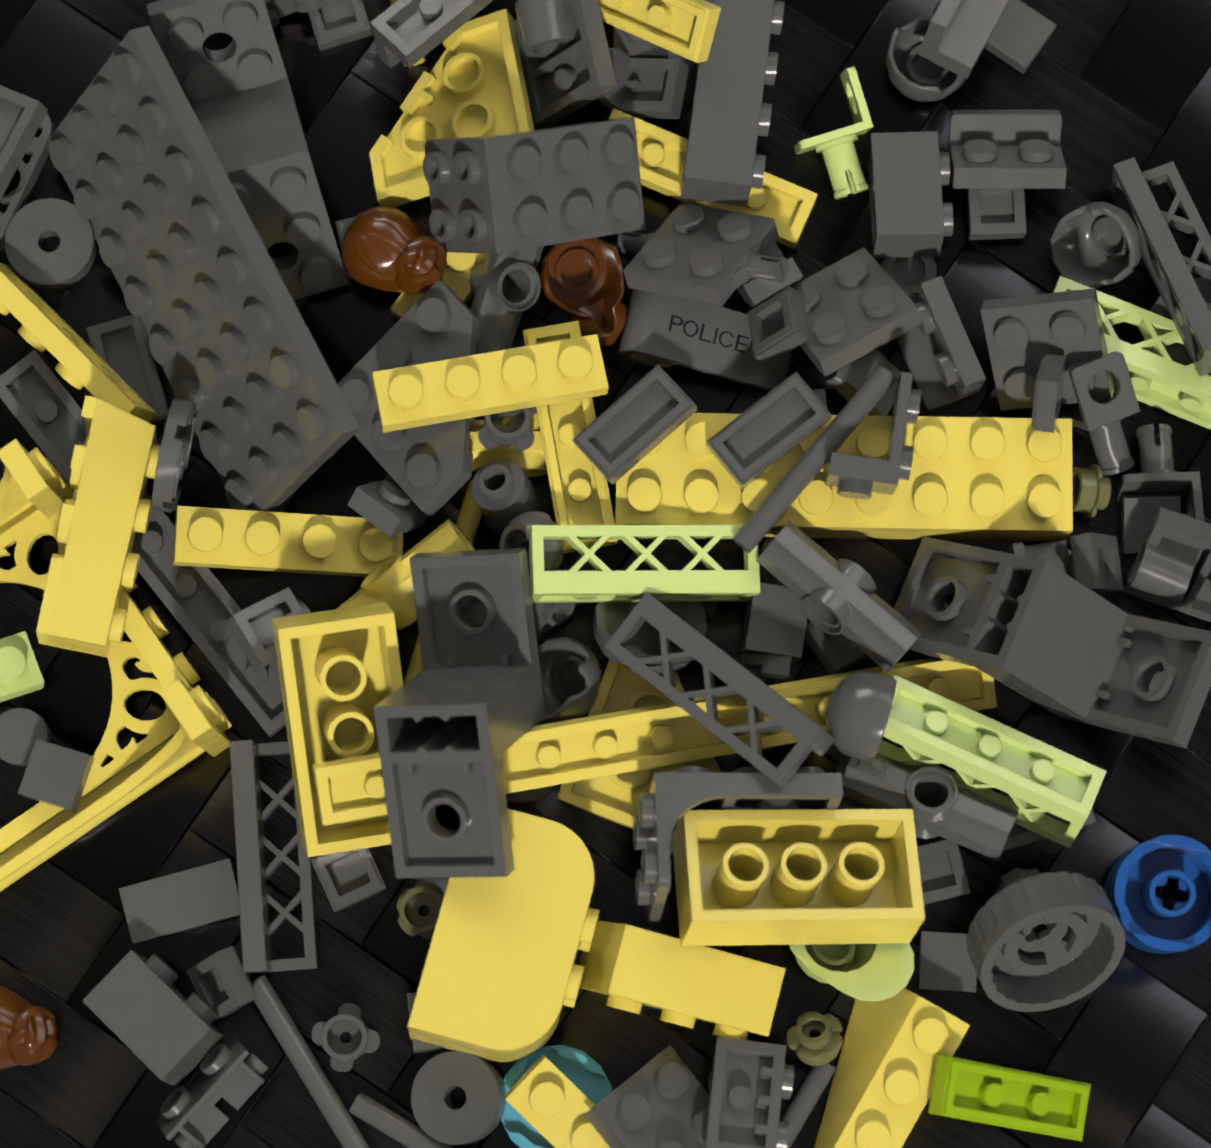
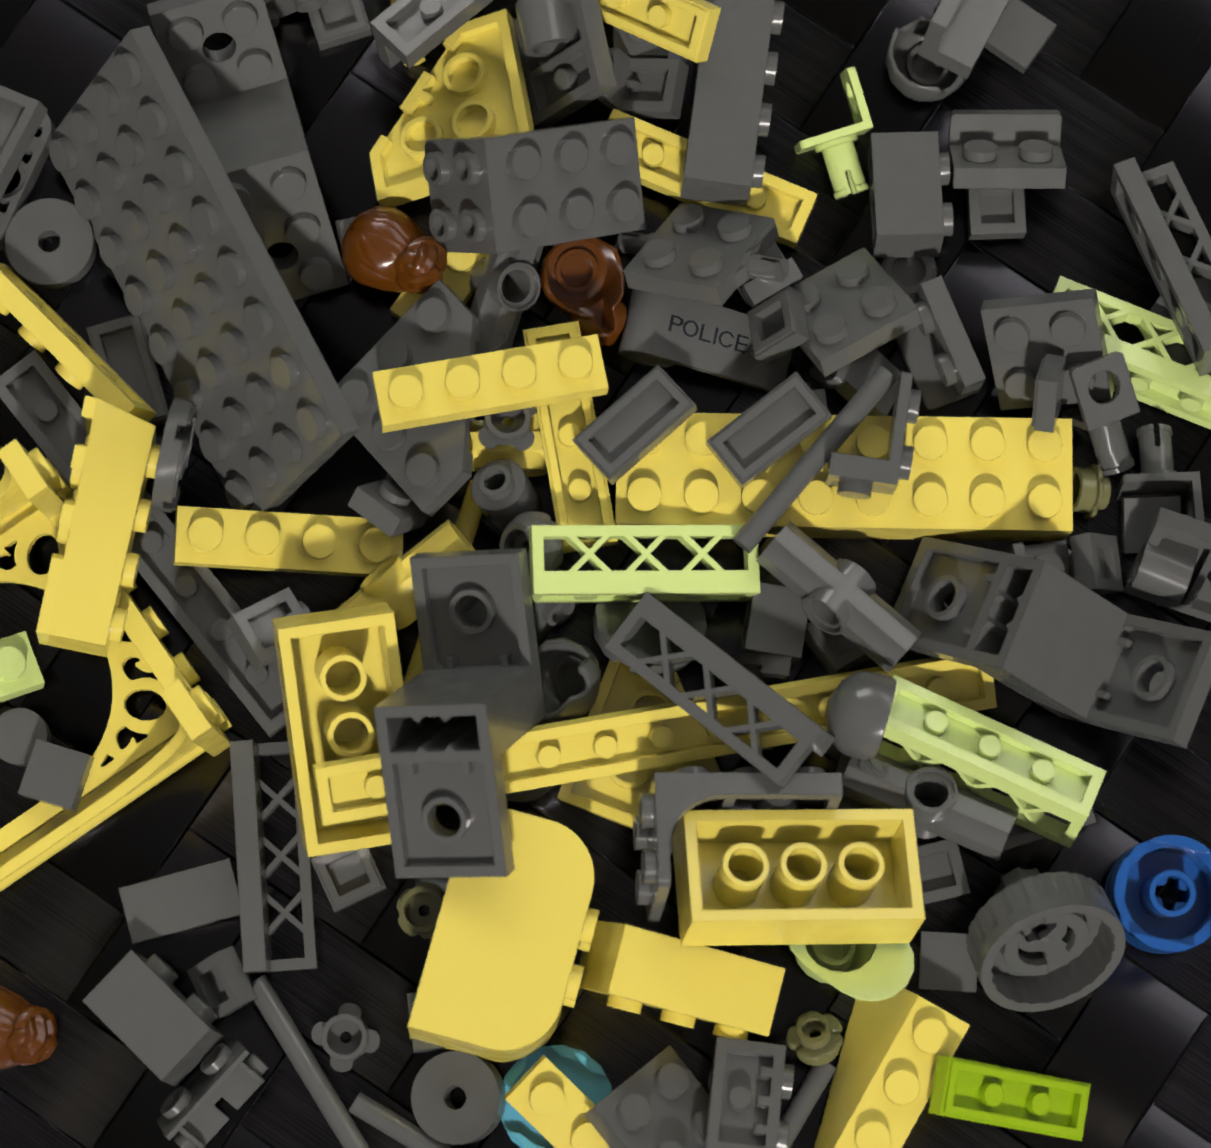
(1096, 245): dark grey hair -> none

